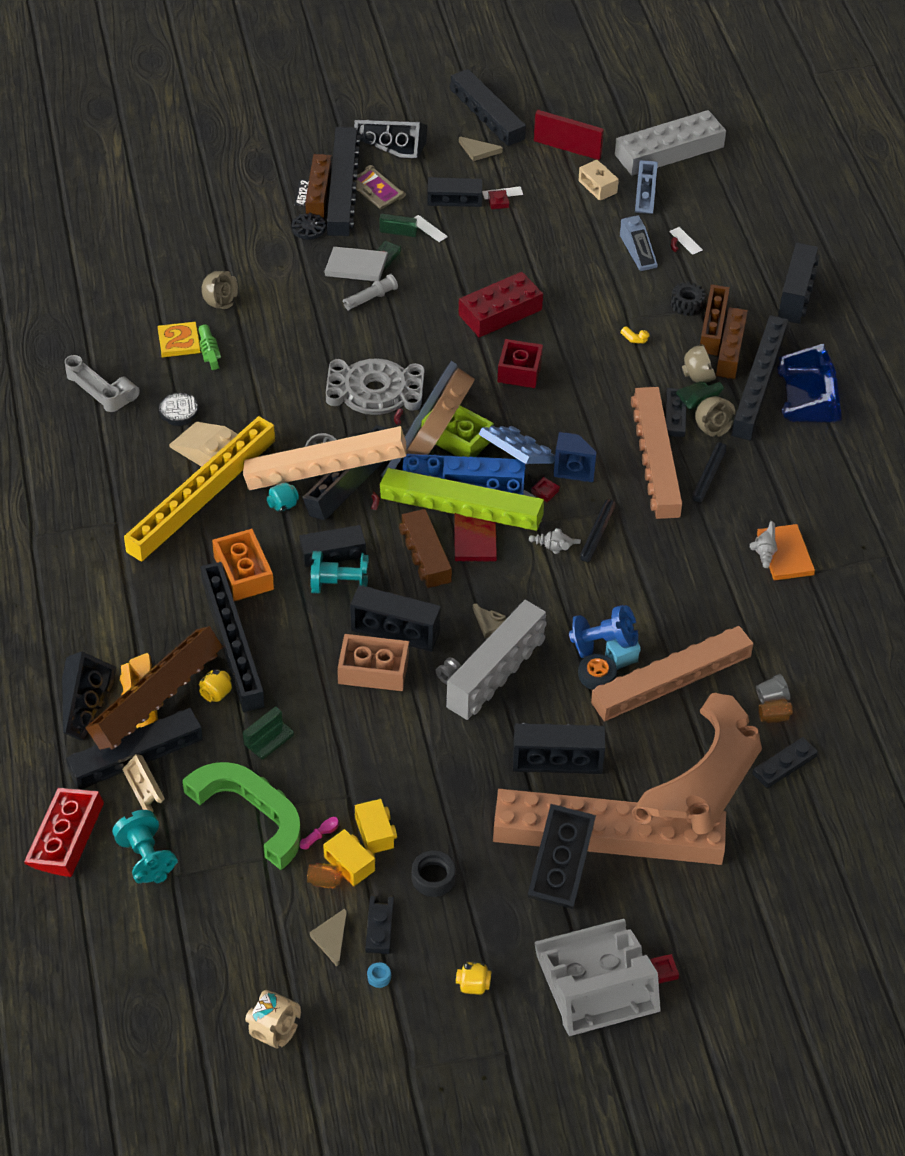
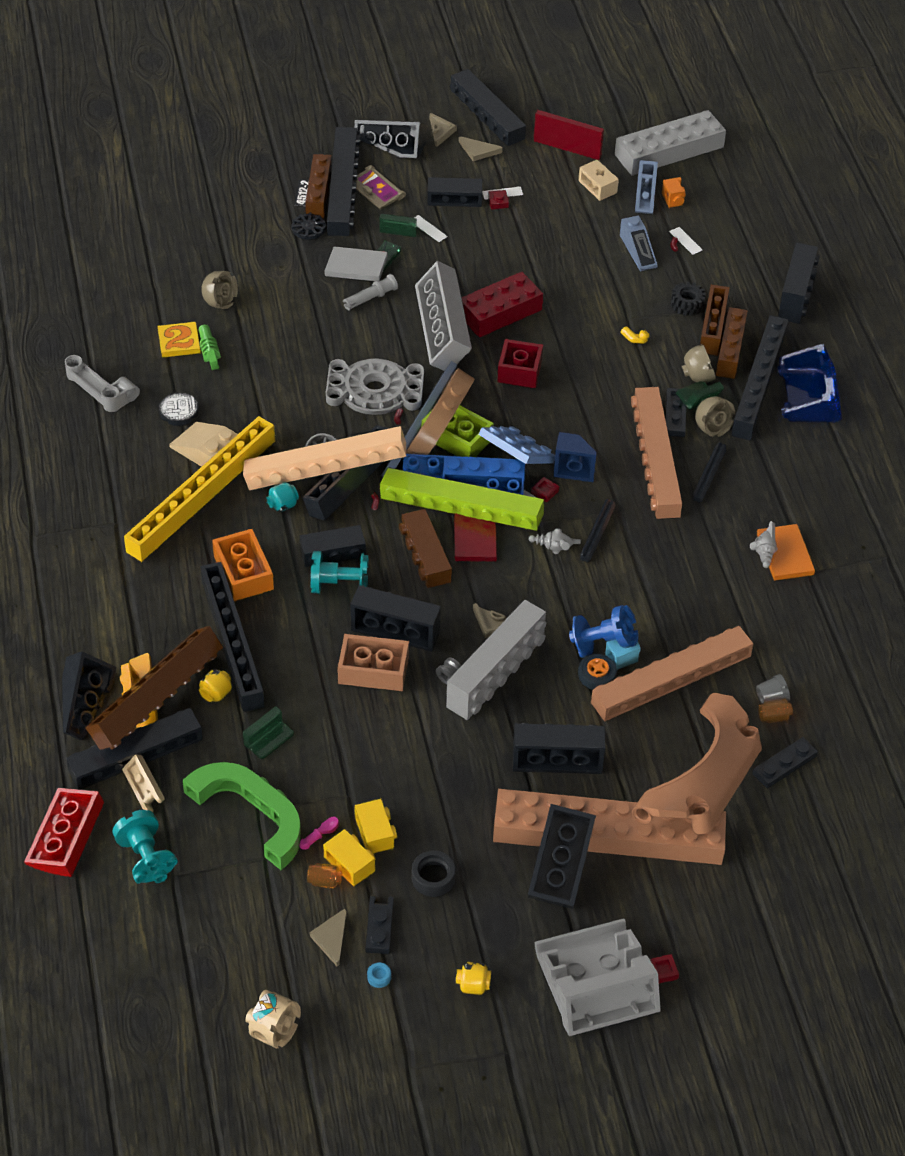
(441, 128): none -> dark tan tile
(442, 316): none -> light grey brick
(673, 192): none -> orange brick

